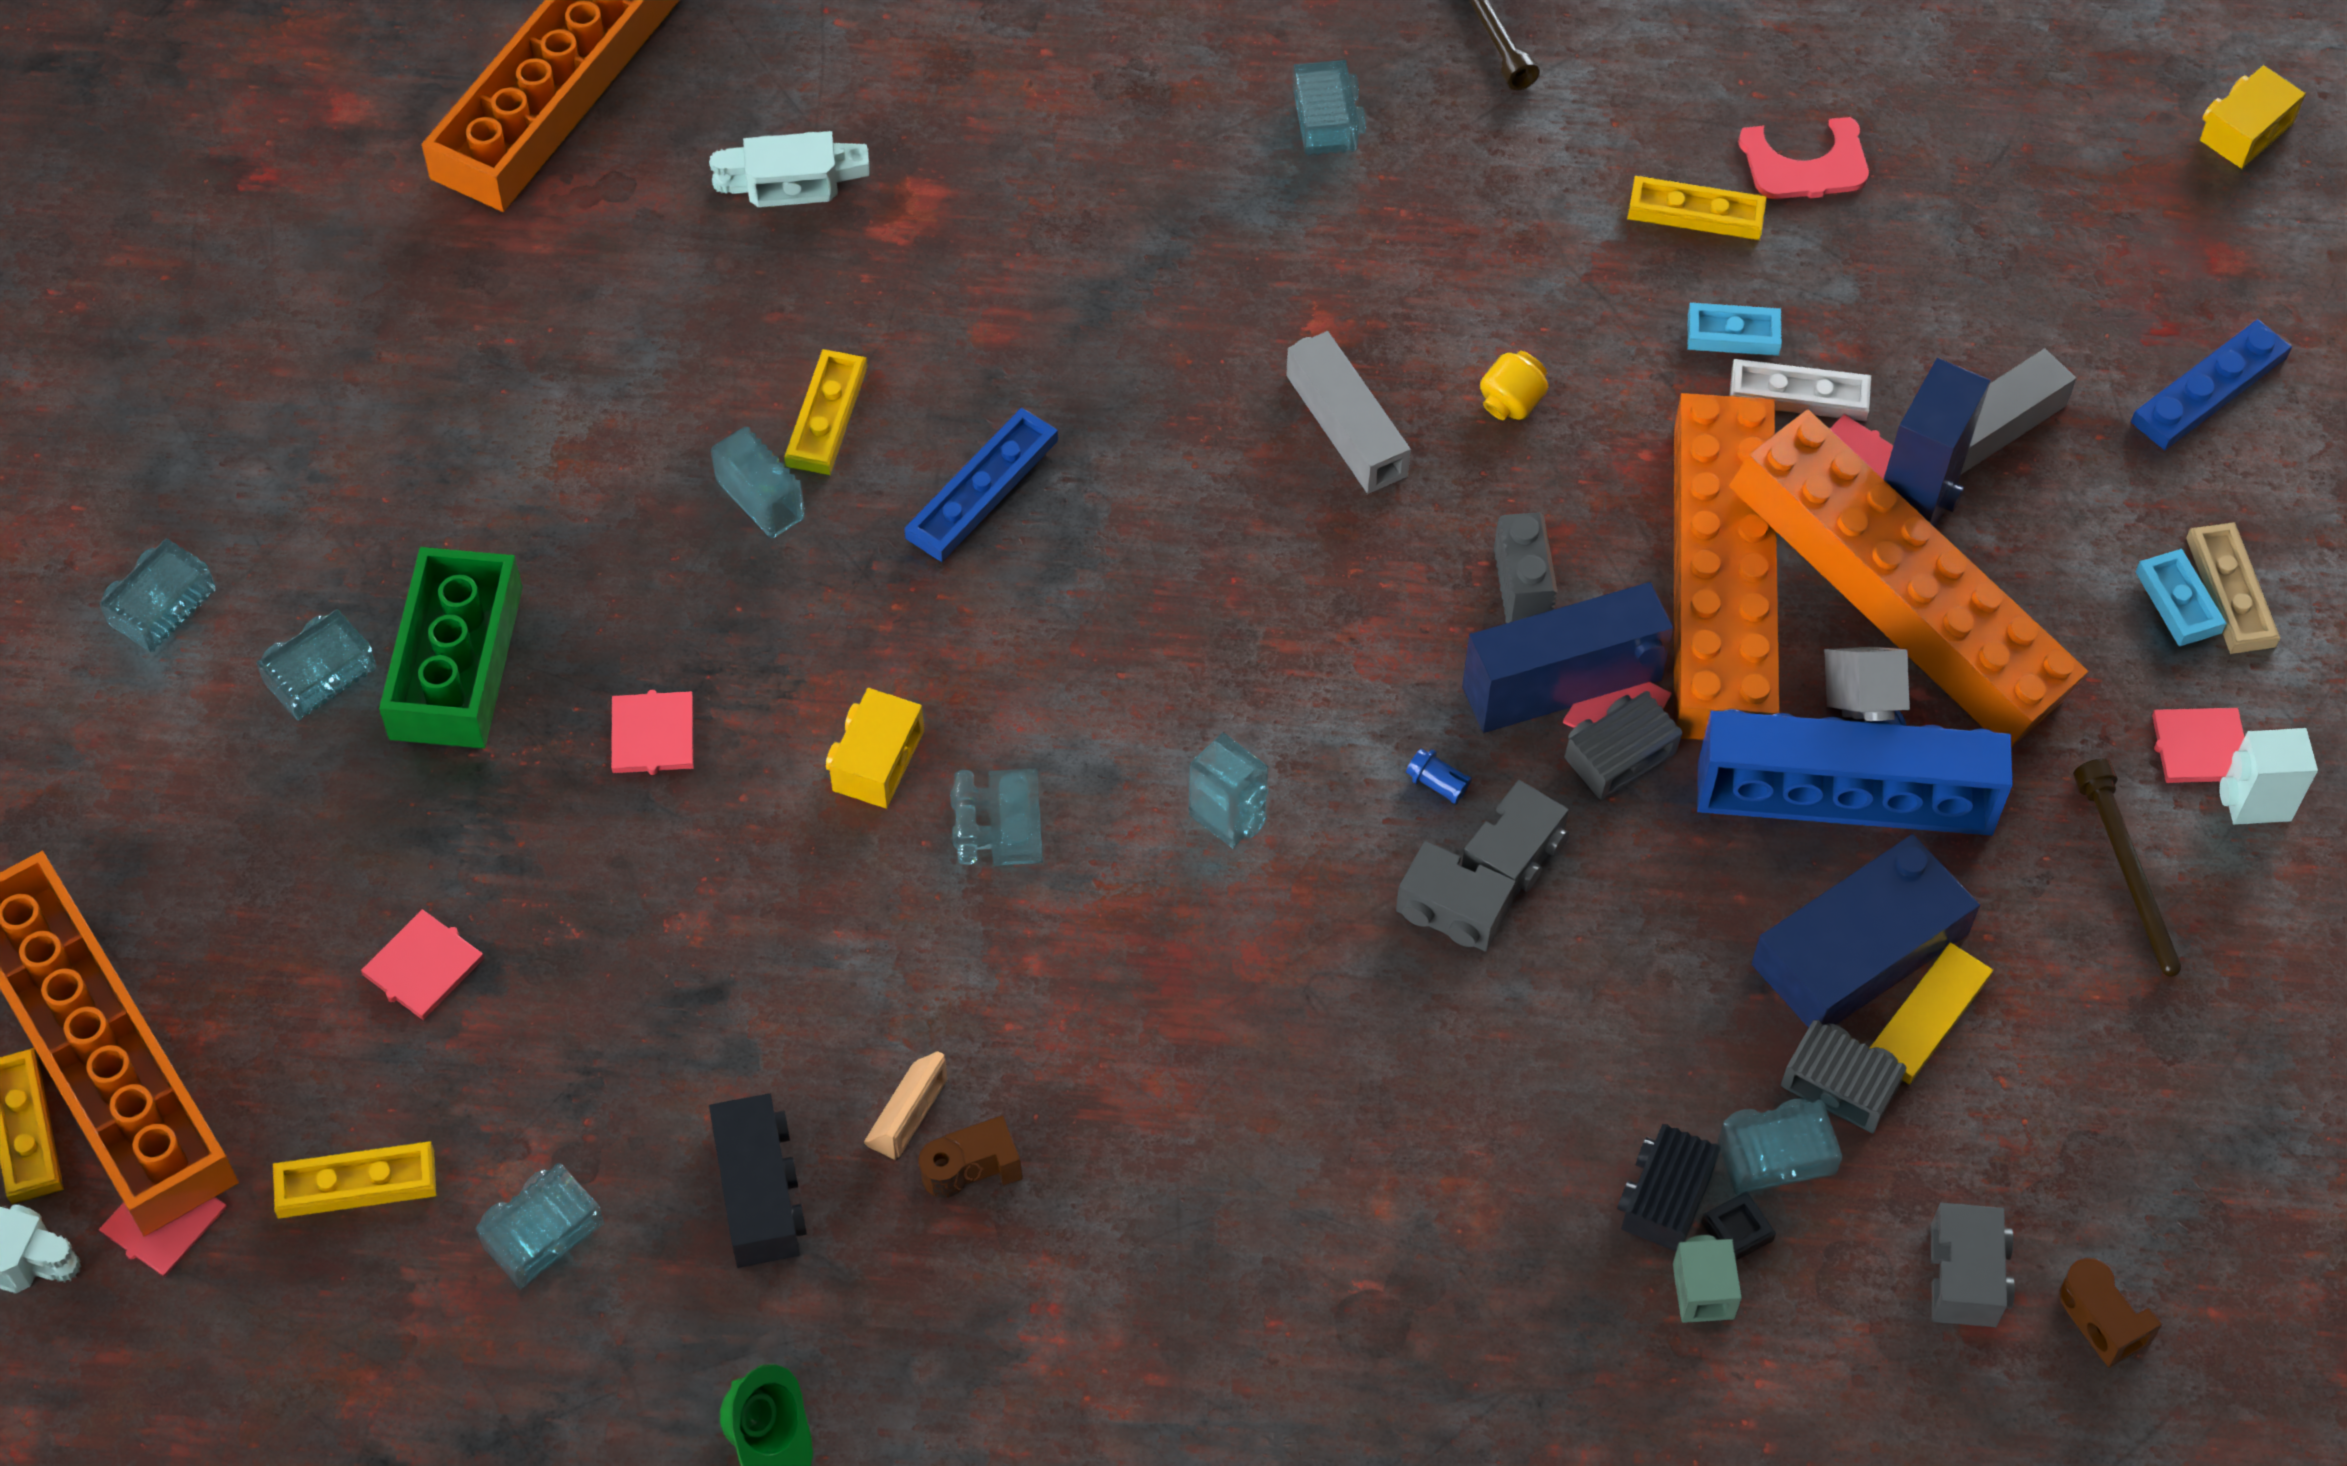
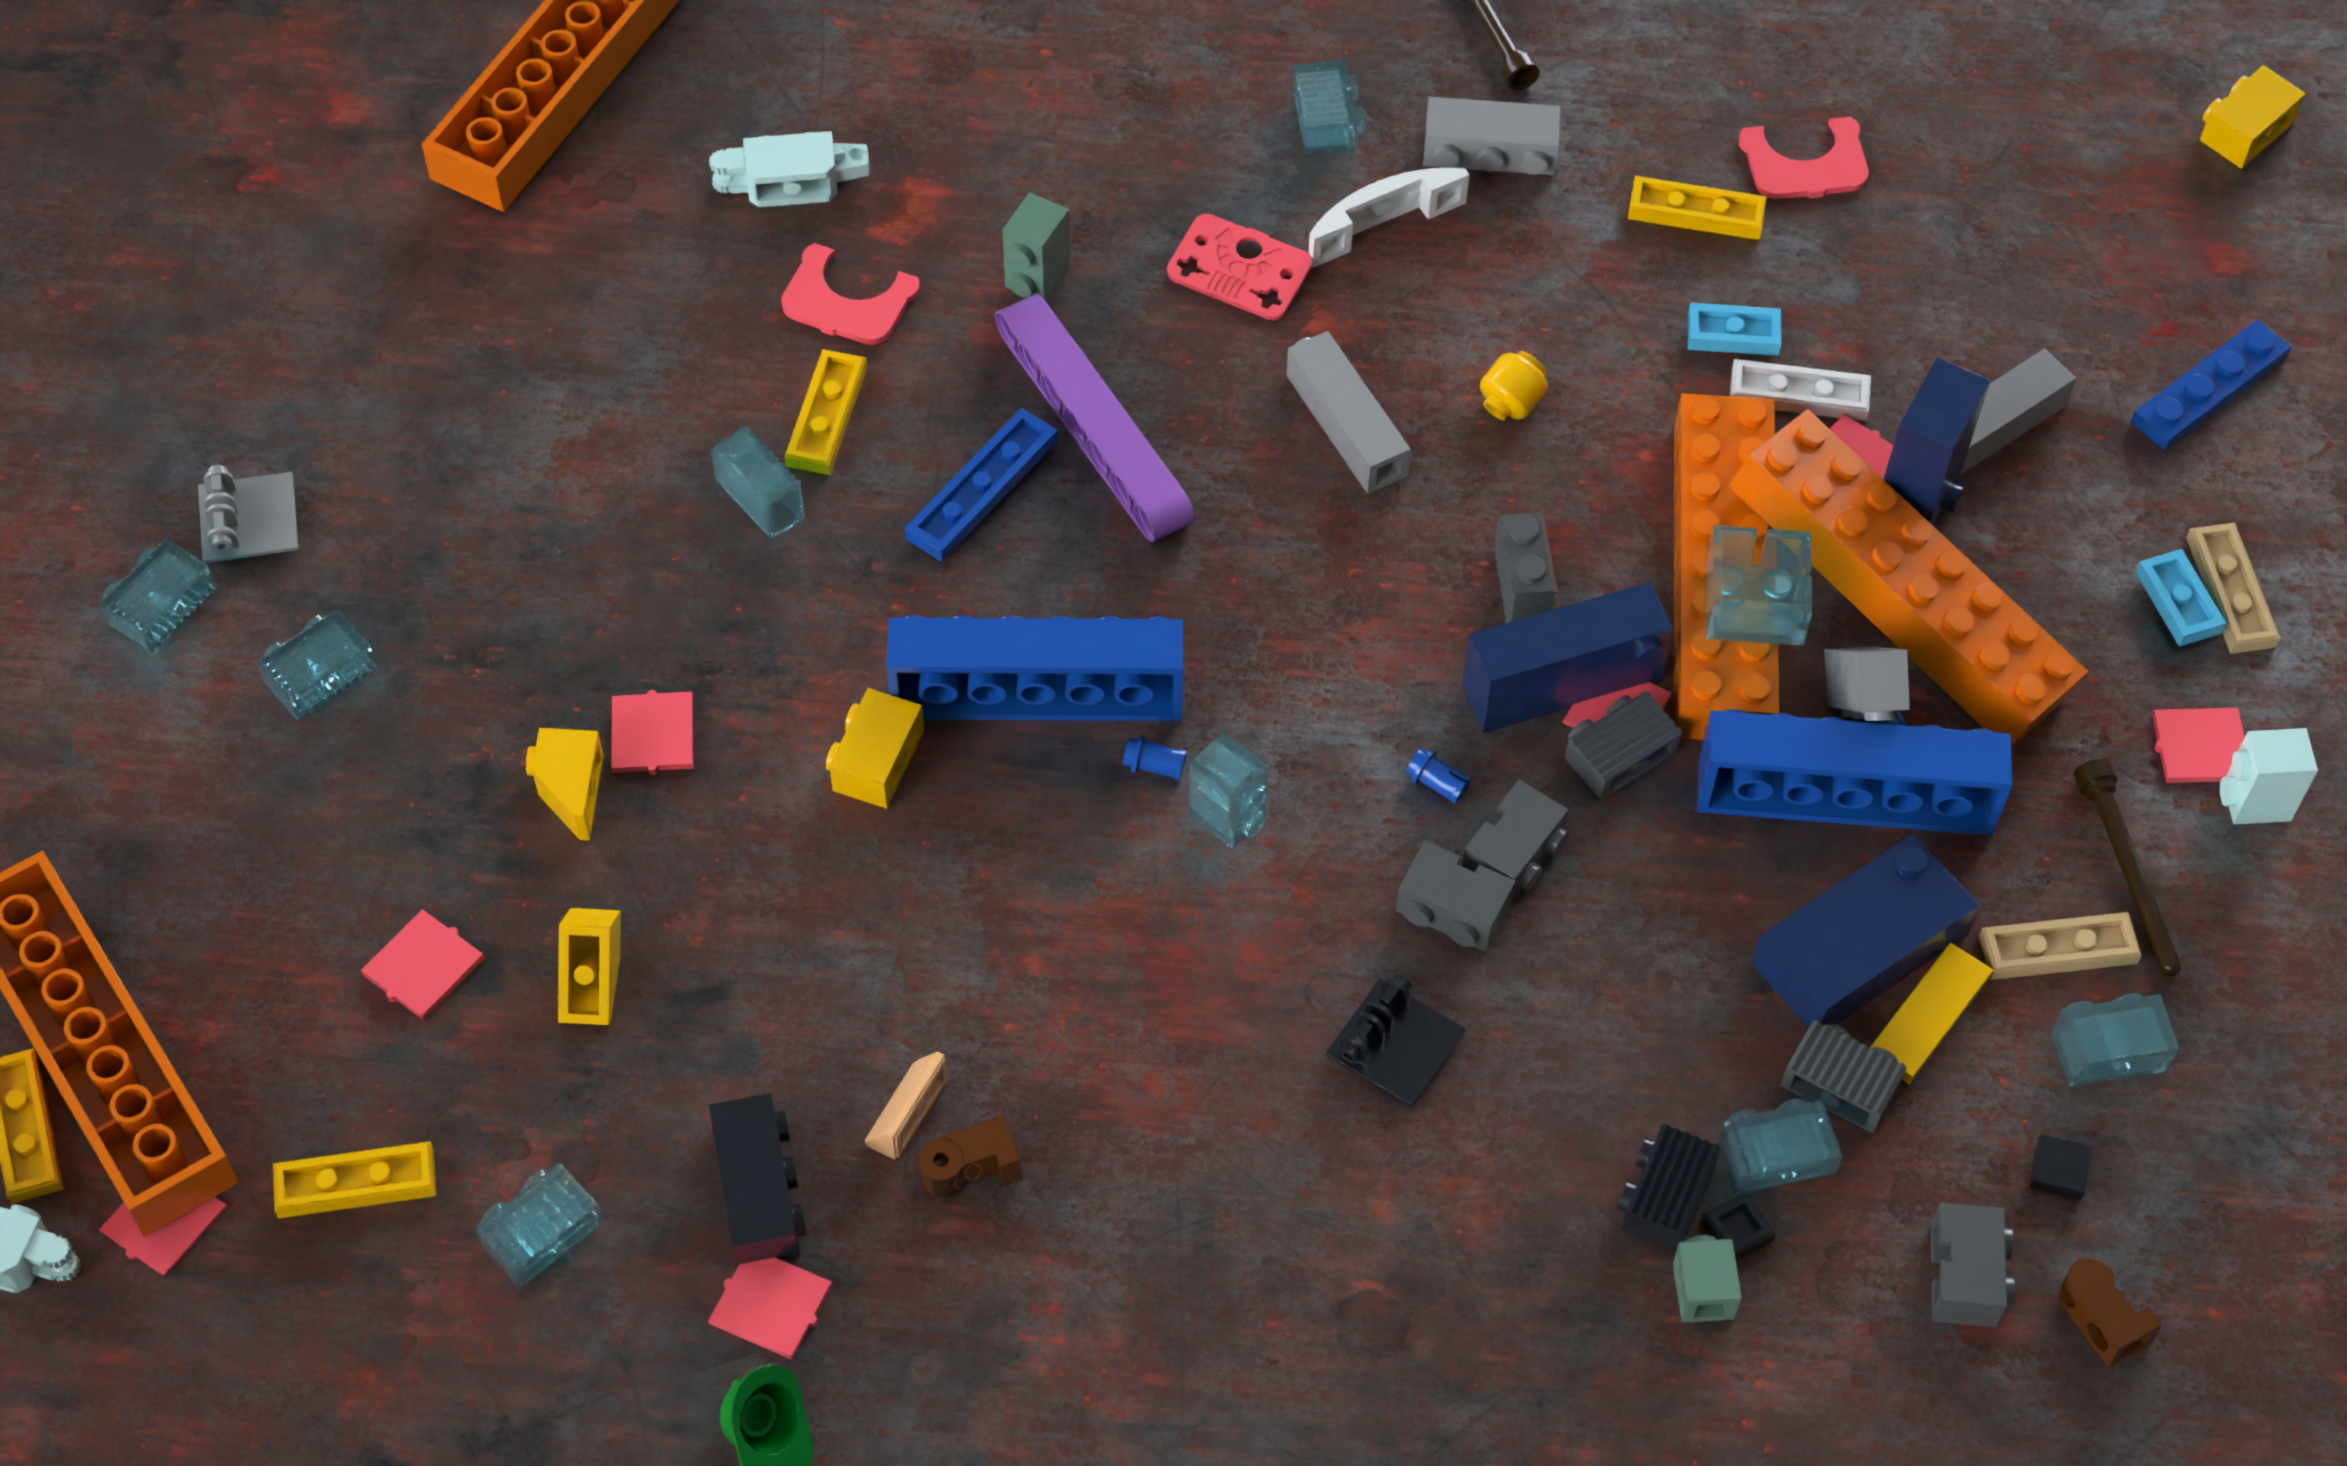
(246, 515): none -> light grey hinge
(451, 648): green brick -> none
(568, 775): none -> yellow slope
(588, 965): none -> yellow slope
(771, 1304): none -> coral piece
(864, 321): none -> coral piece
(1013, 813): clear light blue plate -> none
(1036, 247): none -> sand green brick
(1038, 668): none -> blue brick
(1095, 418): none -> medium lavender beam
(1154, 758): none -> blue pin
(1237, 278): none -> coral axle
(1395, 1040): none -> black hinge
(1428, 189): none -> white slope
(1491, 135): none -> light grey brick
(1758, 599): none -> clear light blue piece
(2060, 945): none -> tan tile
(2060, 1167): none -> black tile
(2114, 1039): none -> clear light blue brick

